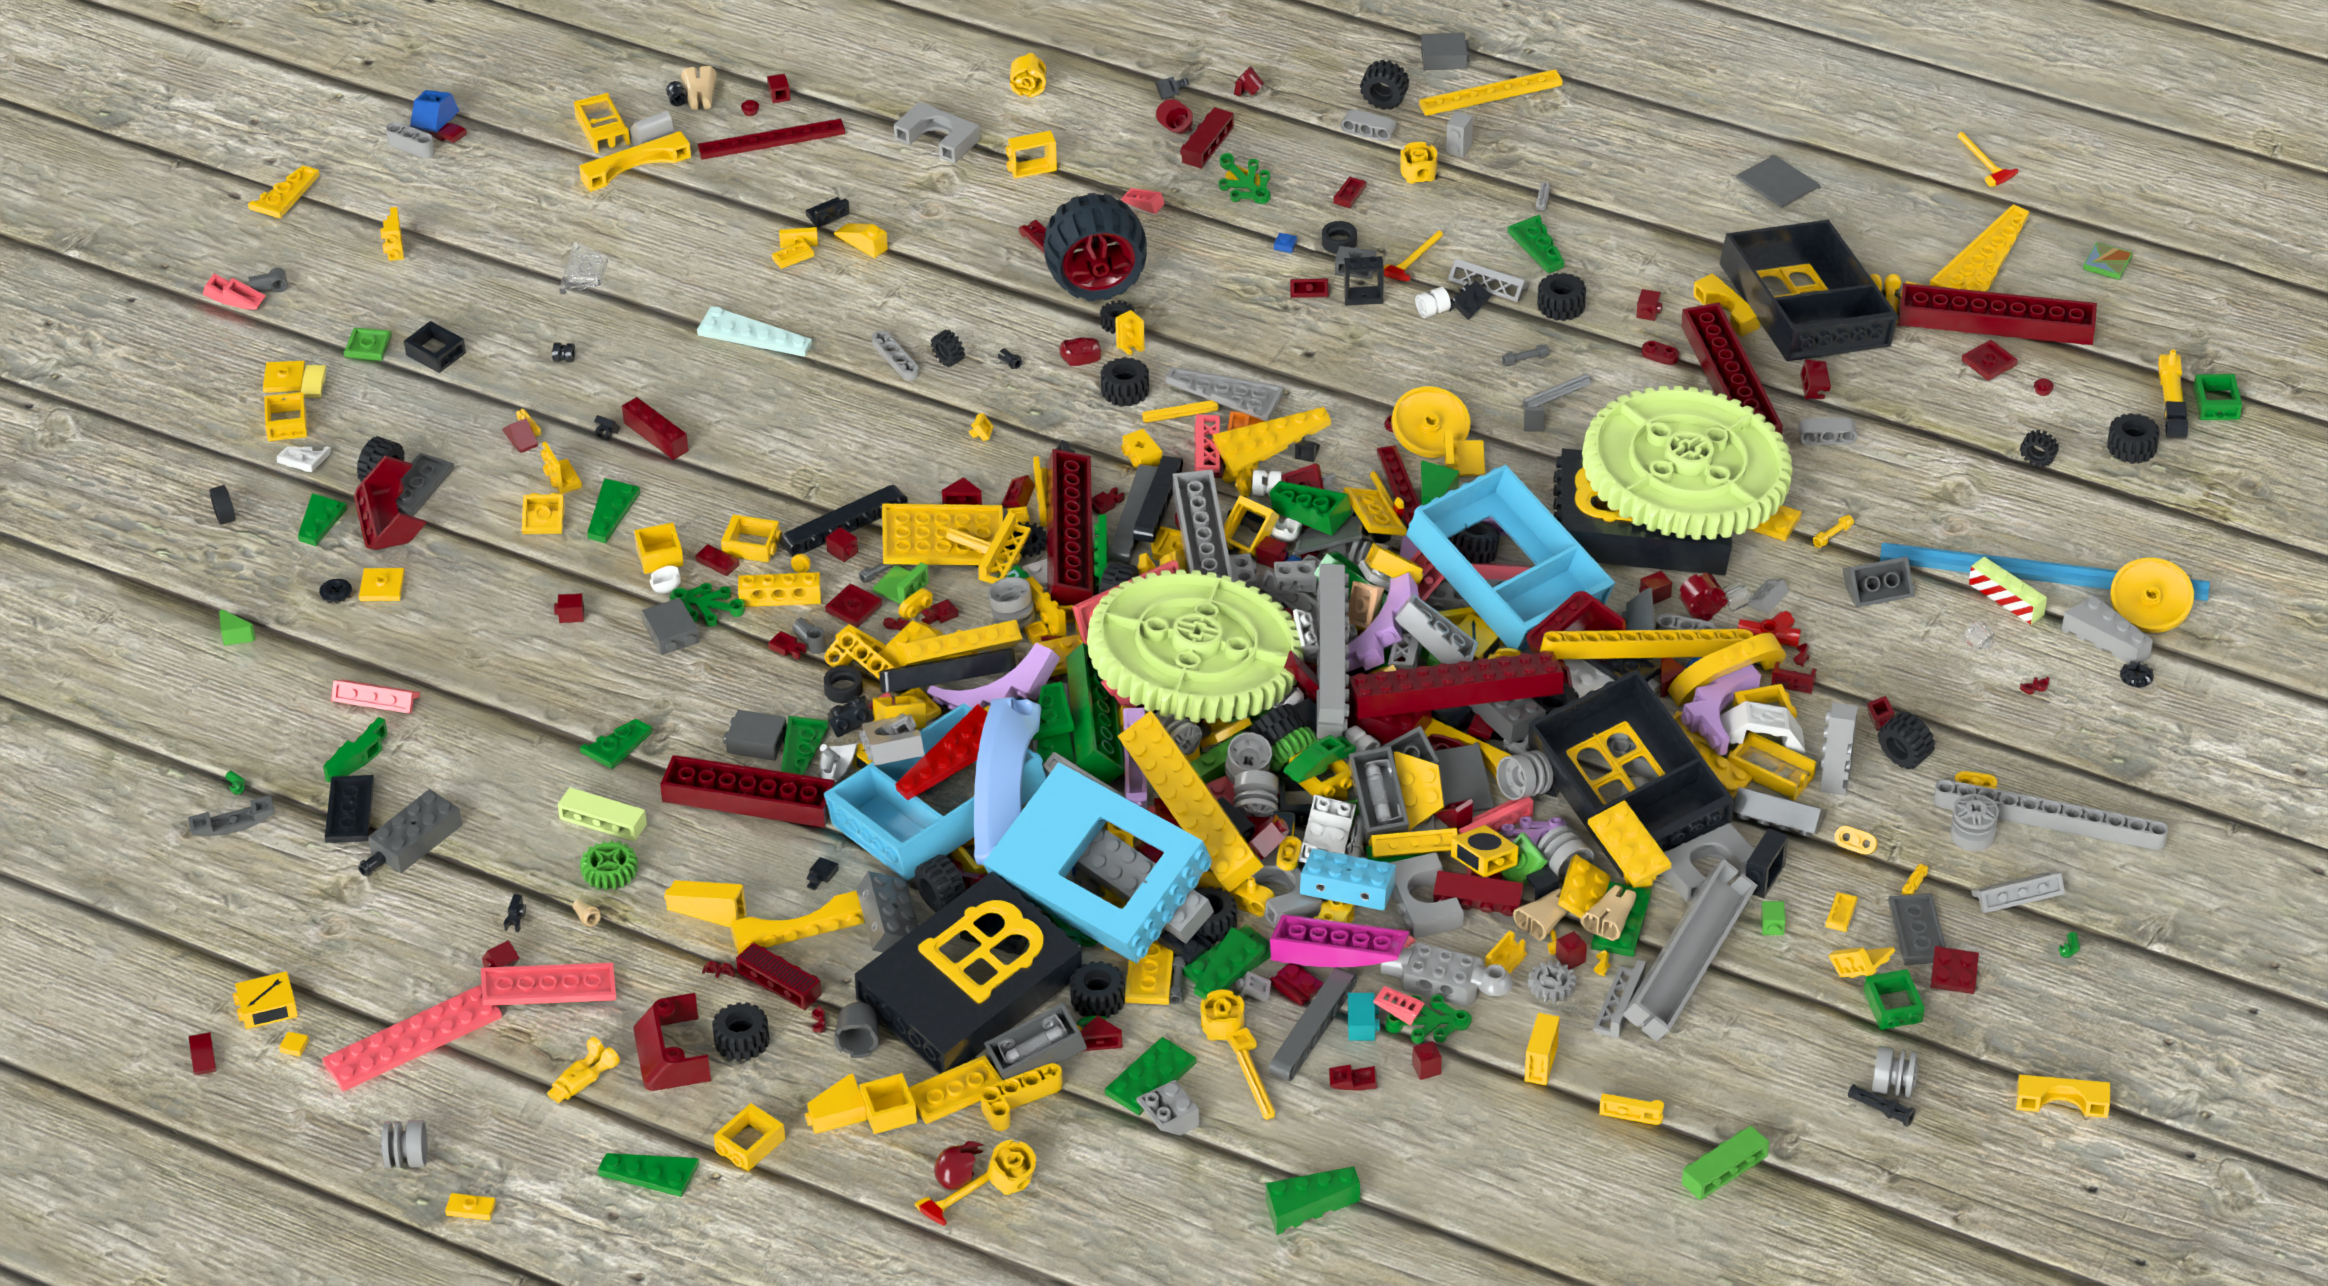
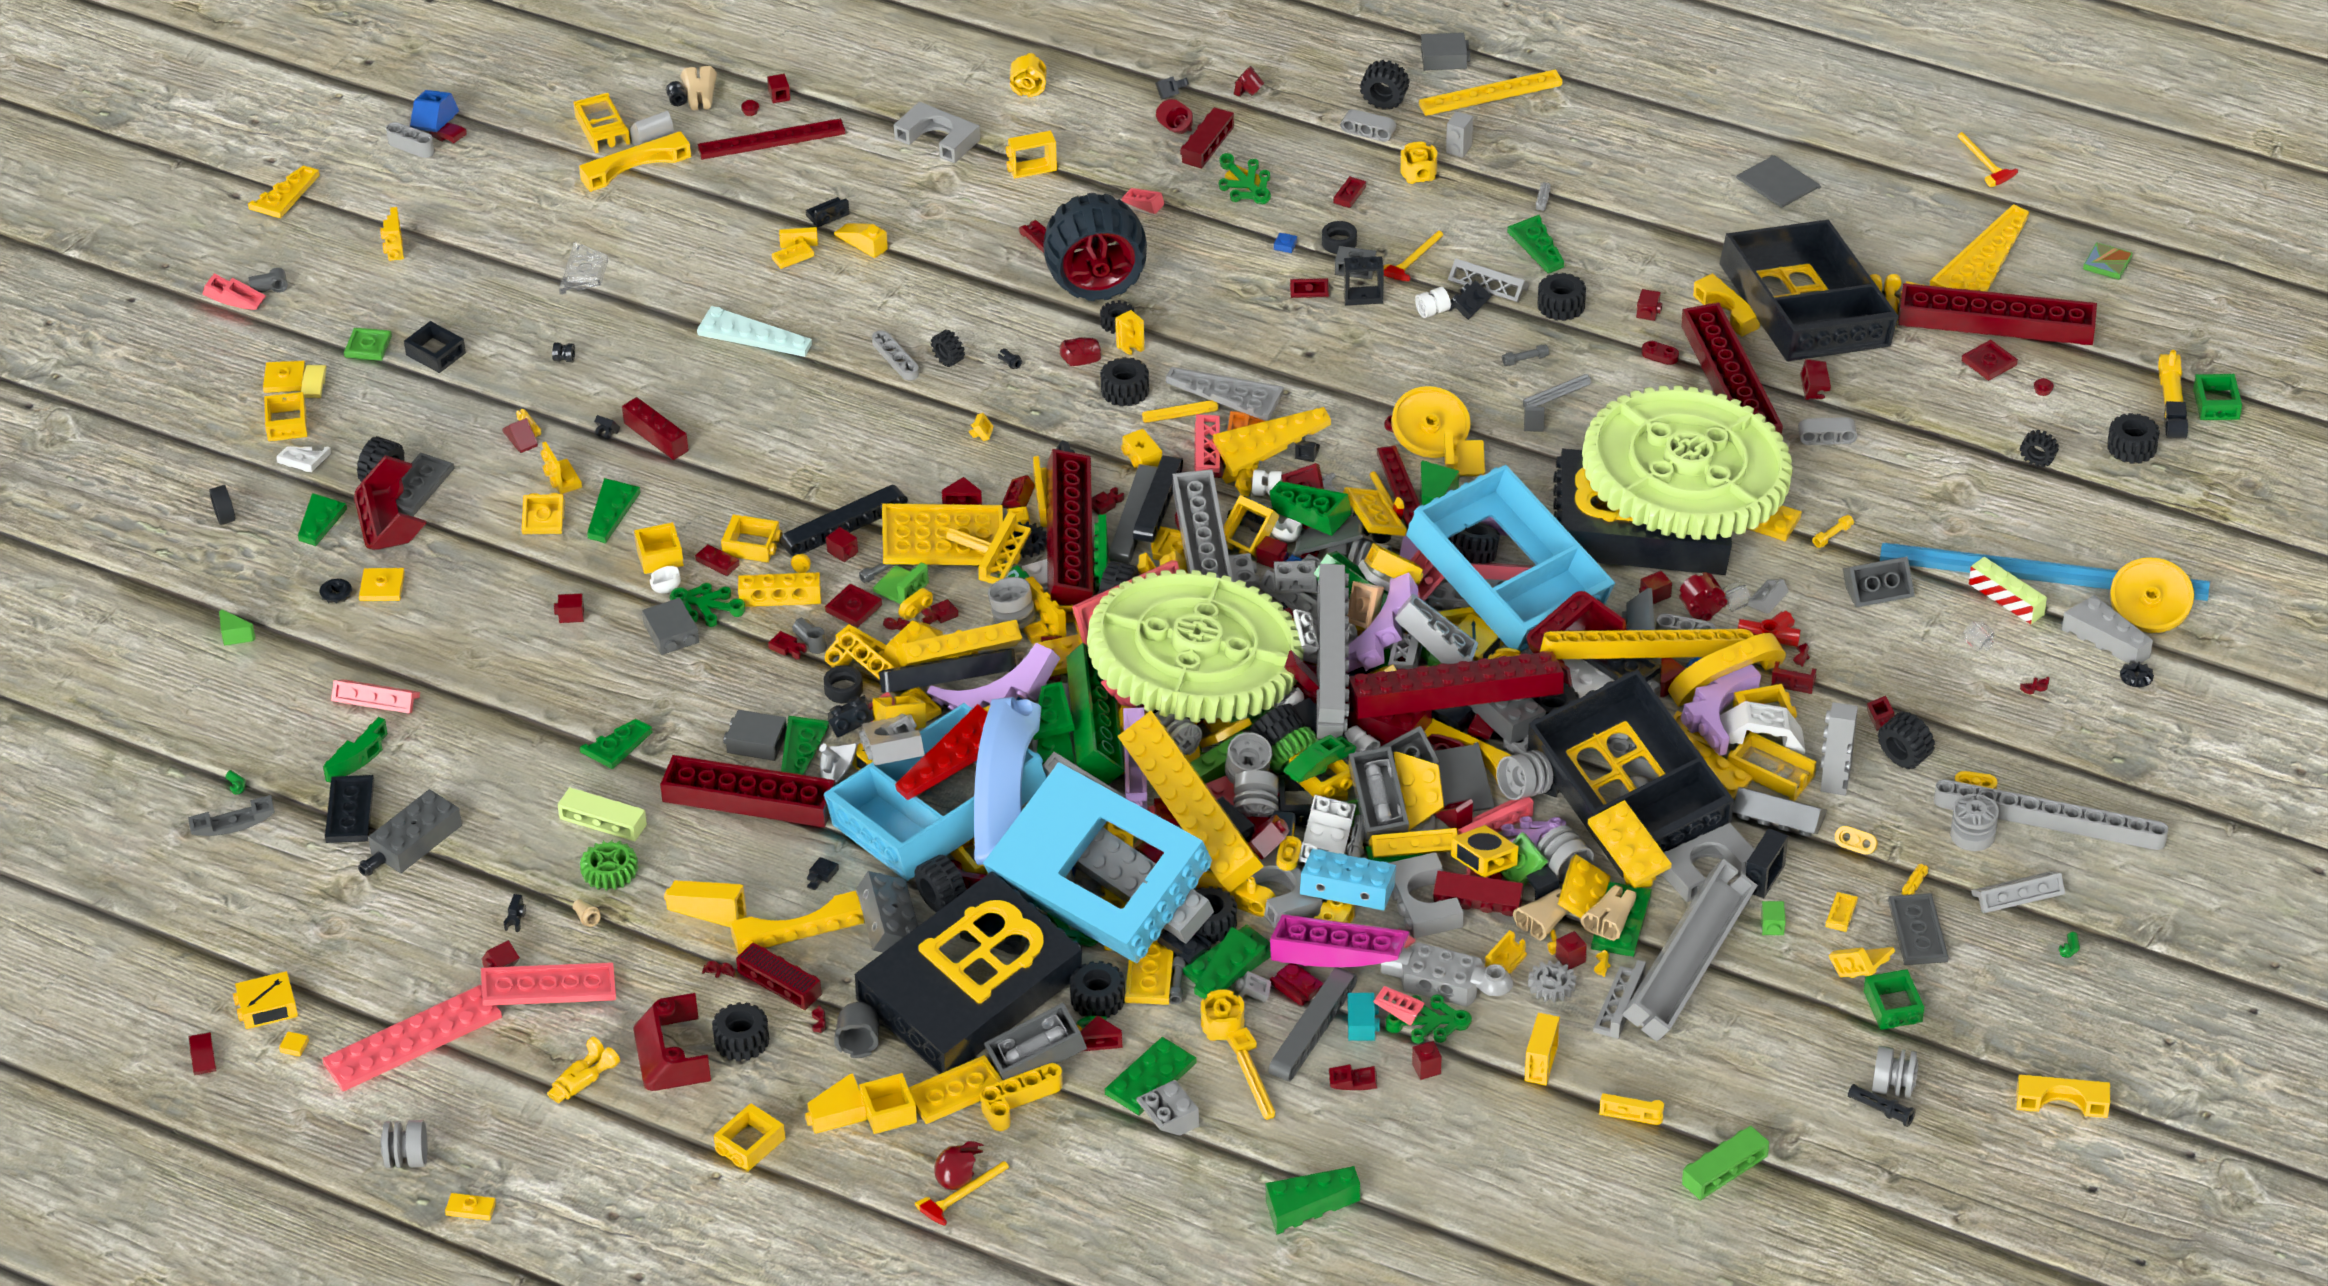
(657, 1173): green wing -> none
(1011, 1166): yellow brick -> none
(1954, 970): dark red plate -> none

